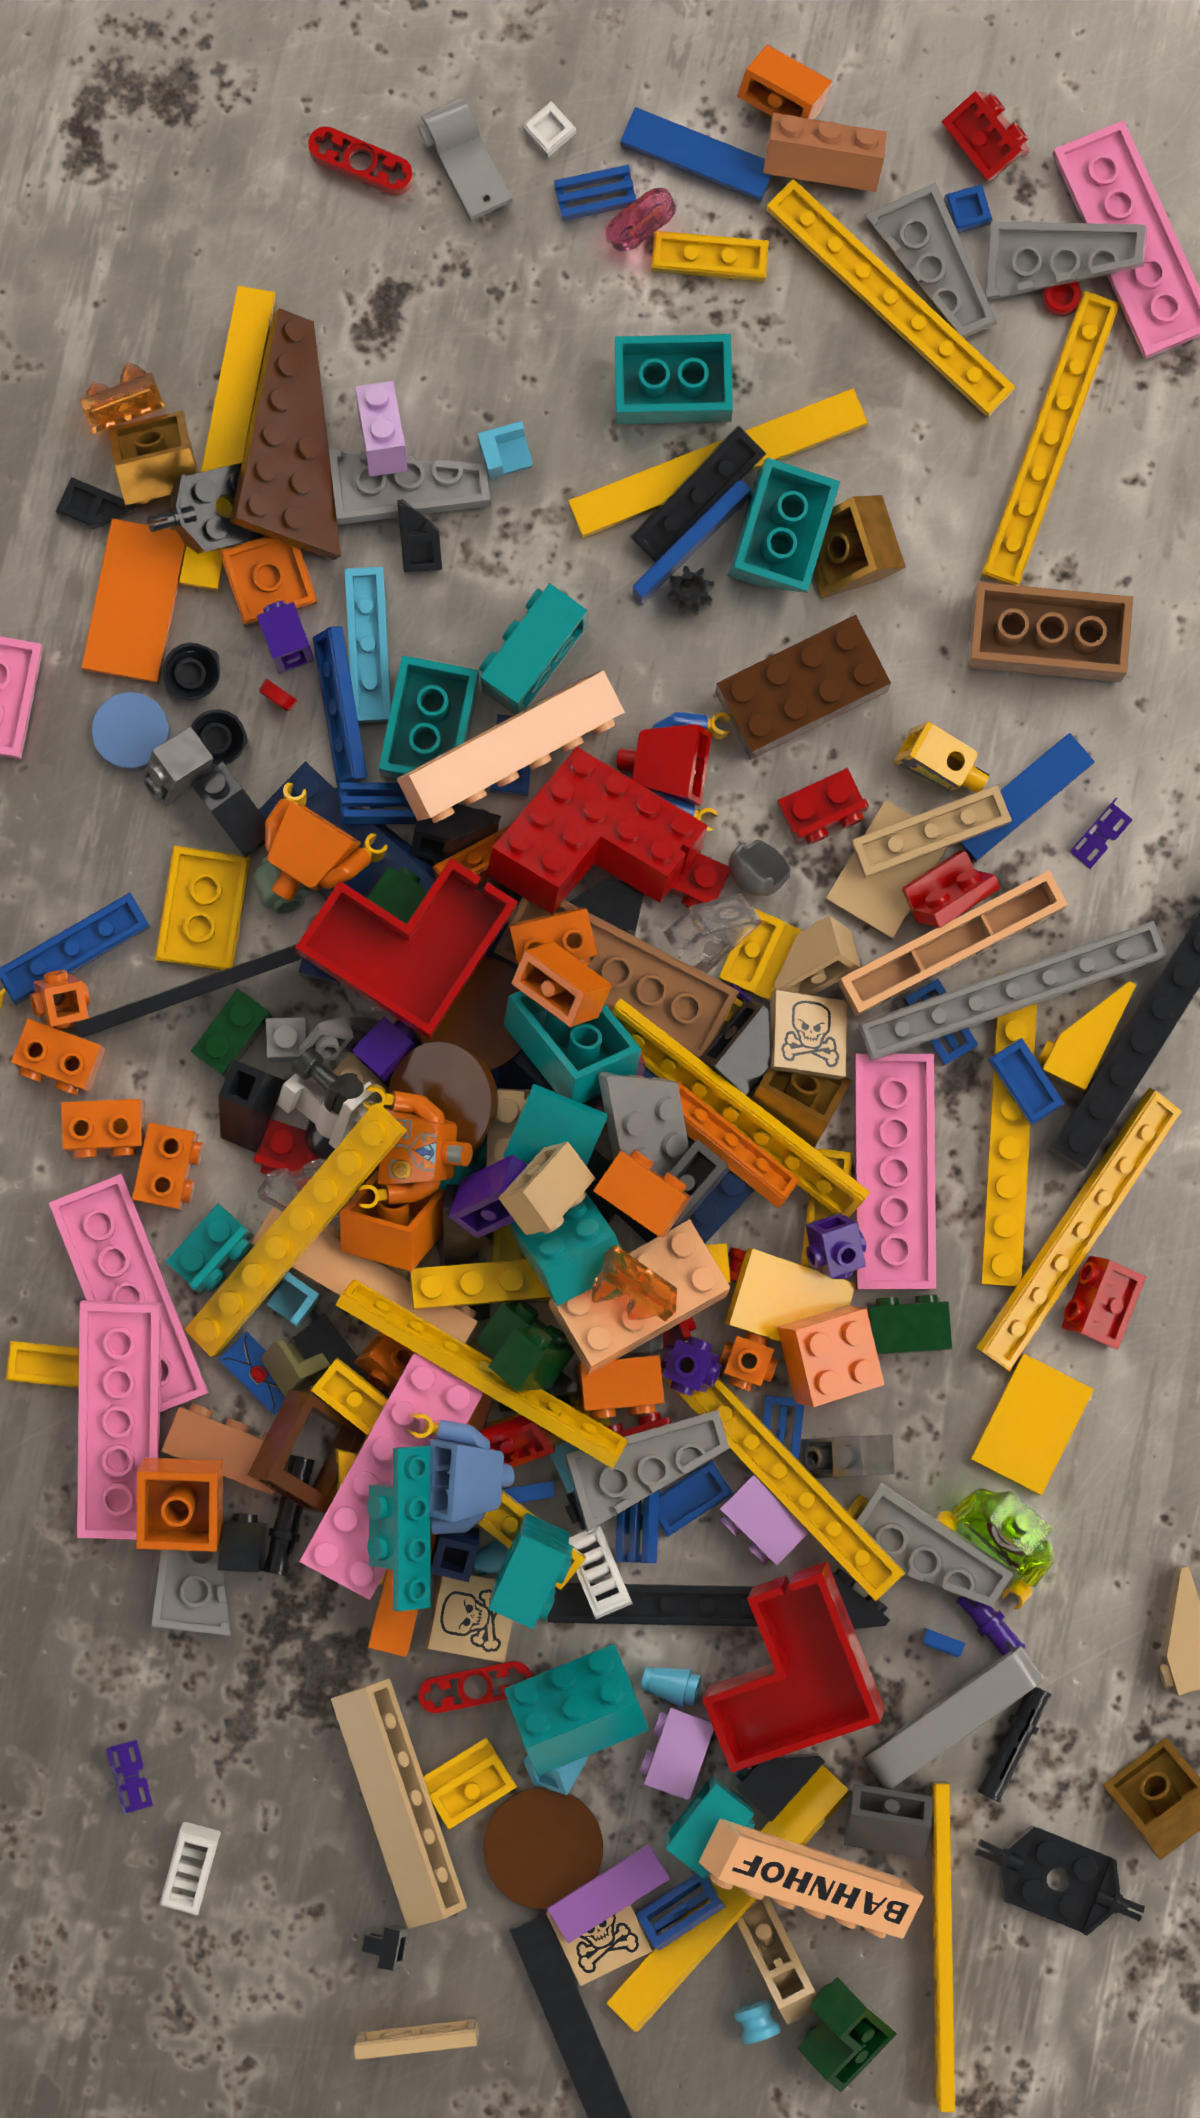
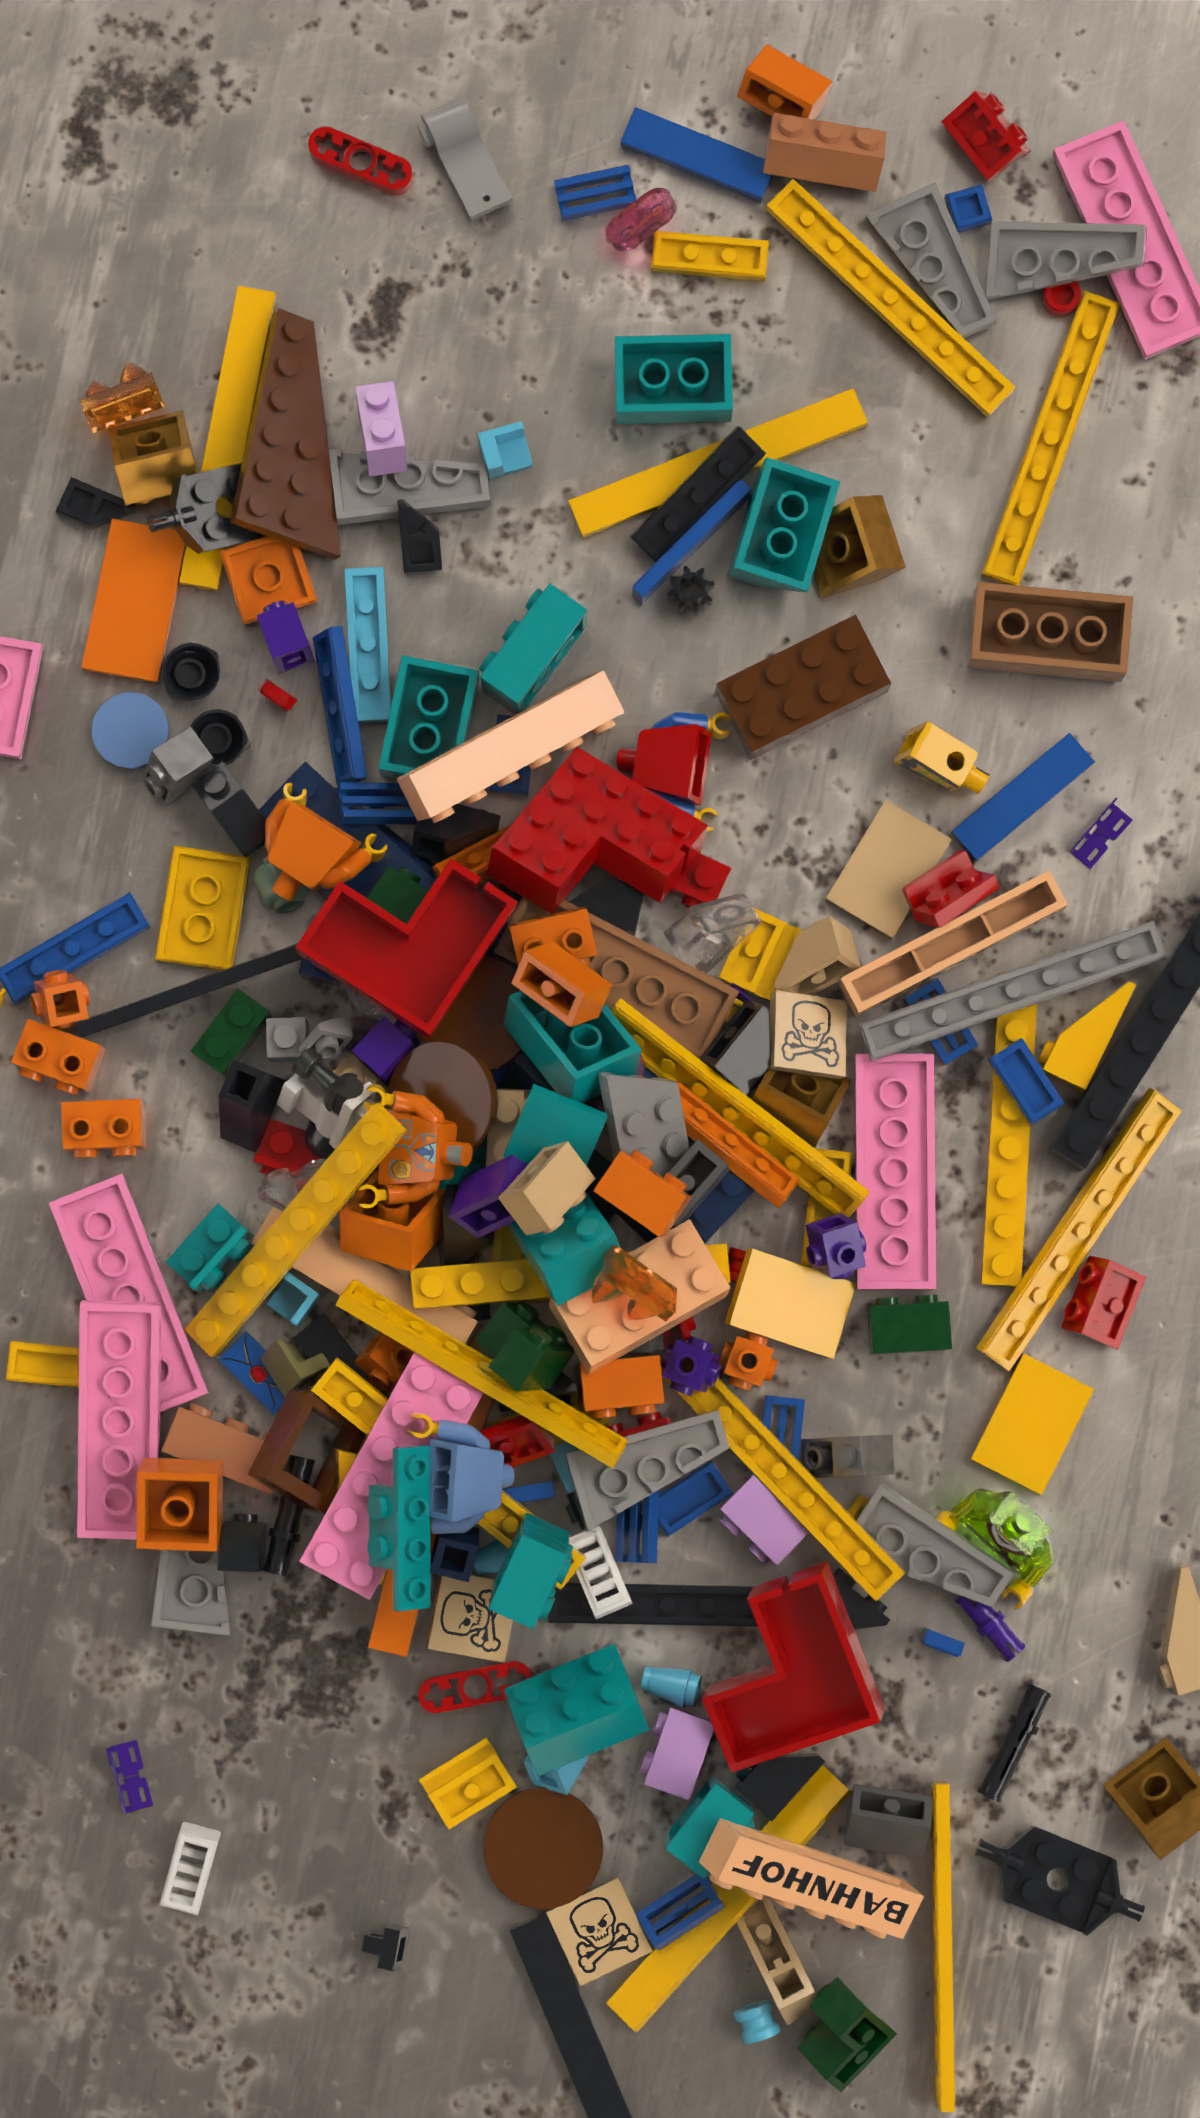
(167, 1167): orange brick -> none
(399, 1803): tan brick -> none
(416, 2039): tan tile -> none
(549, 129): white tile -> none
(608, 1893): medium lavender tile -> none
(758, 868): dark grey hair -> none
(822, 807): red bracket -> none
(830, 1355): orange brick -> none
(931, 831): tan plate -> none
(953, 1718): light grey beam -> none

